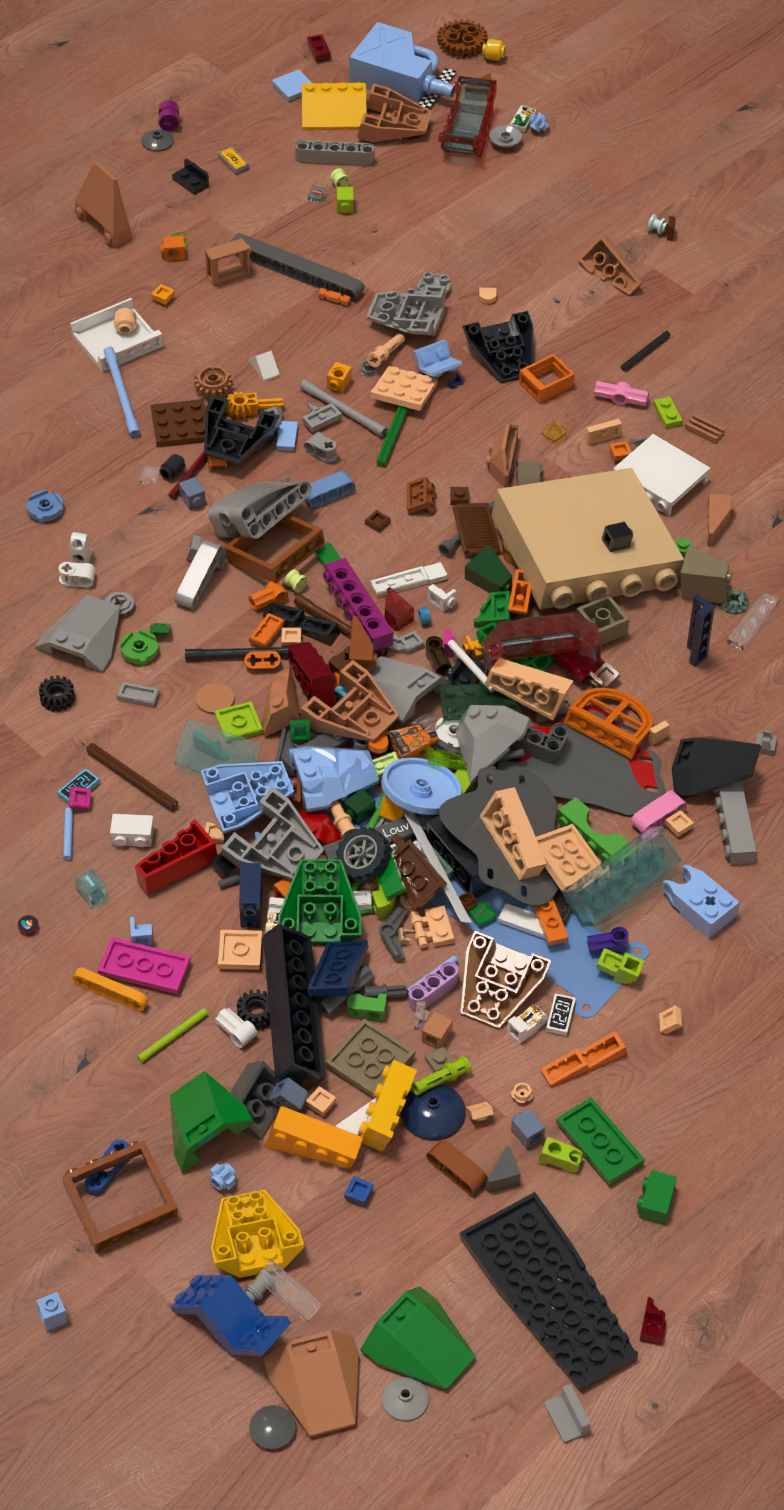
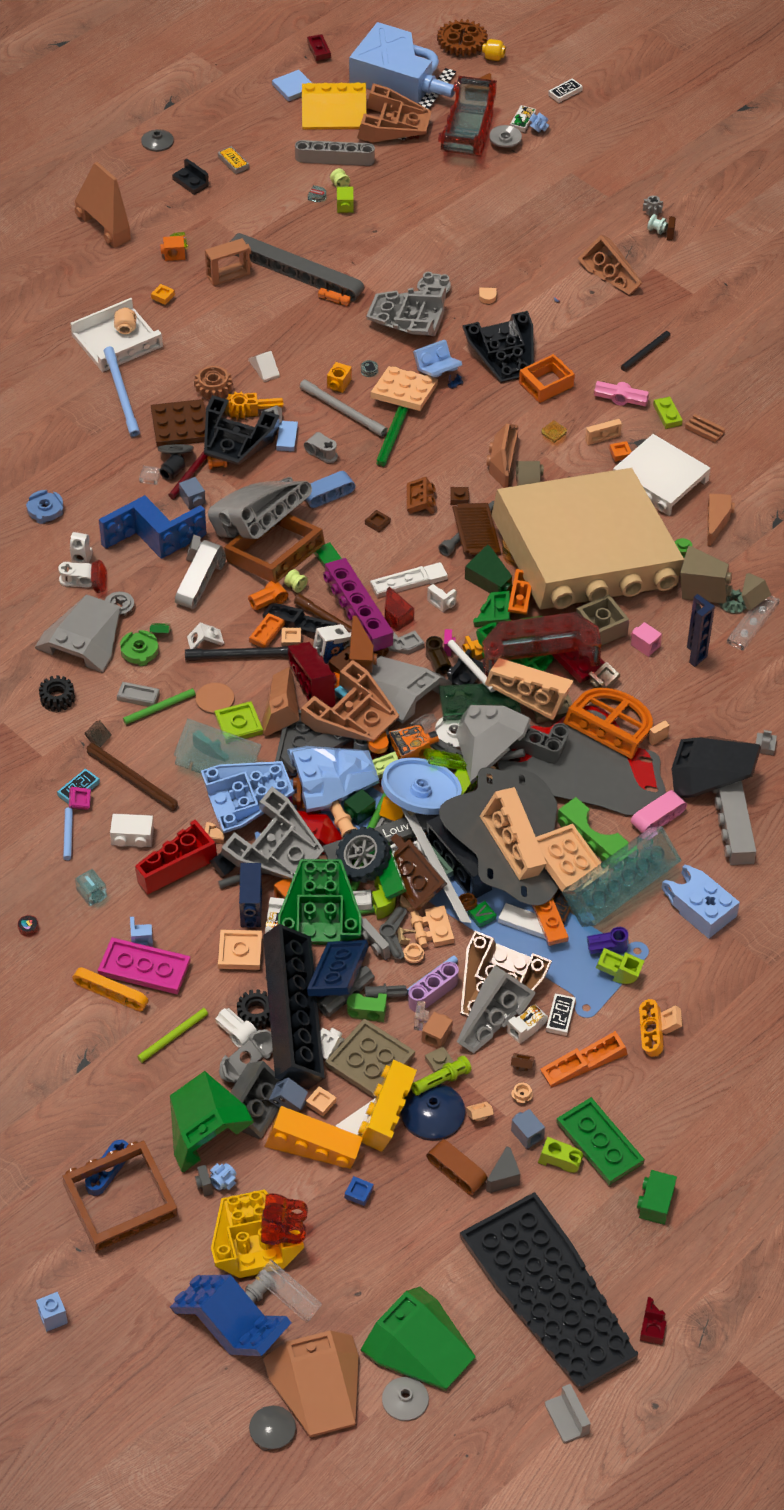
(97, 733): none -> clear smoke plate
(98, 576): none -> clear red tile
(152, 526): none -> blue bracket
(159, 706): none -> bright green piece
(169, 115): magenta wheel -> none
(177, 449): none -> dark grey dish
(203, 1181): none -> dark grey plate
(207, 633): none -> white bracket
(257, 1046): none -> light grey piece
(262, 665): orange beam -> none
(279, 1220): none -> clear red piece
(300, 730): green tile -> none
(321, 416): light grey plate -> none
(330, 1041): none -> white bracket
(331, 641): none -> white torso
(378, 943): none -> light grey hinge
(382, 352): light nougat pin -> none
(413, 953): none -> light nougat plate
(424, 615): dark azure axle -> none
(495, 1004): none -> light grey wedge
(522, 1062): none -> reddish brown plate
(565, 90): none -> white tile
(617, 536): black brick -> none
(646, 639): none -> bright pink brick
(652, 205): none -> light grey gear
(656, 1034): none -> light orange beam
(679, 823): light nougat plate -> none
(754, 591): none -> dark tan slope

